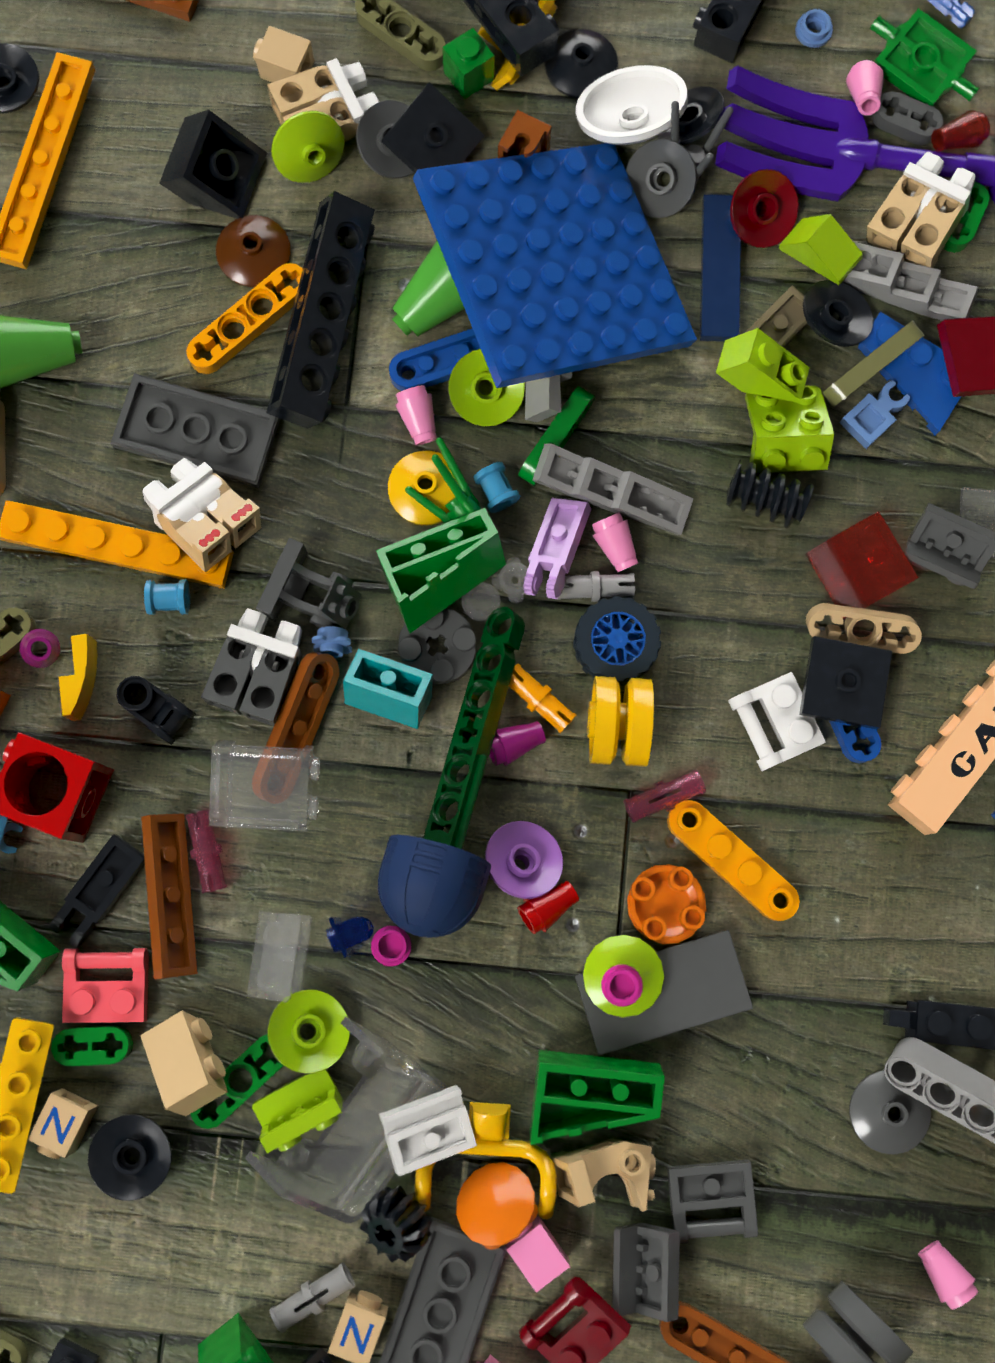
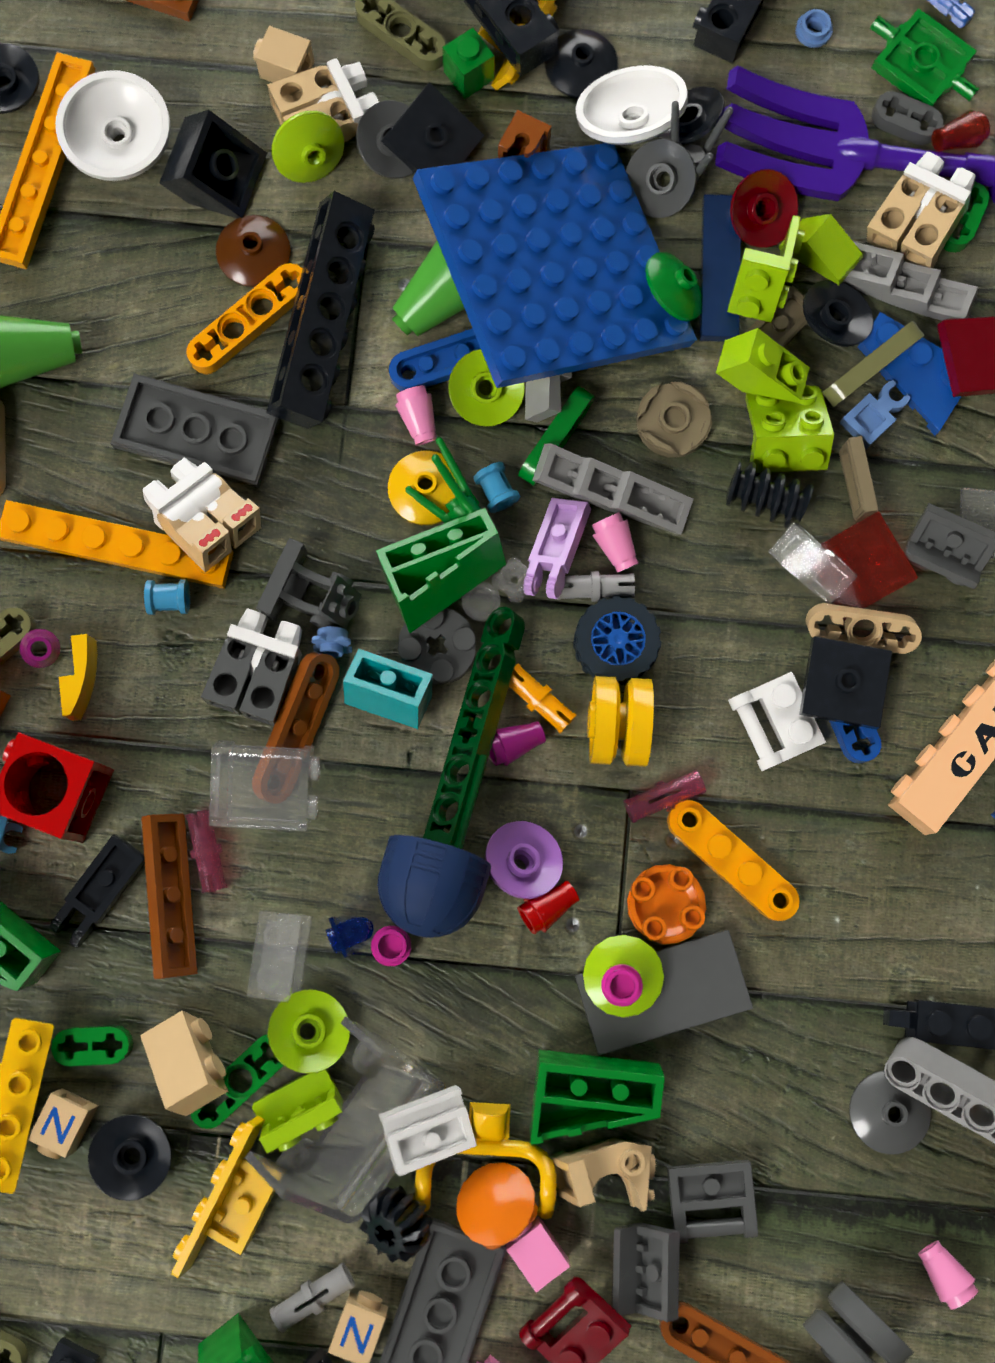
(105, 999): coral plate -> none
(107, 107): none -> white dish
(158, 712): black piece -> none
(234, 1204): none -> yellow bracket
(673, 419): none -> dark tan tile
(674, 286): none -> green dish
(763, 275): none -> lime bracket
(812, 564): none -> clear slope
(858, 479): none -> dark tan tile
(865, 86): bright pink cone -> none

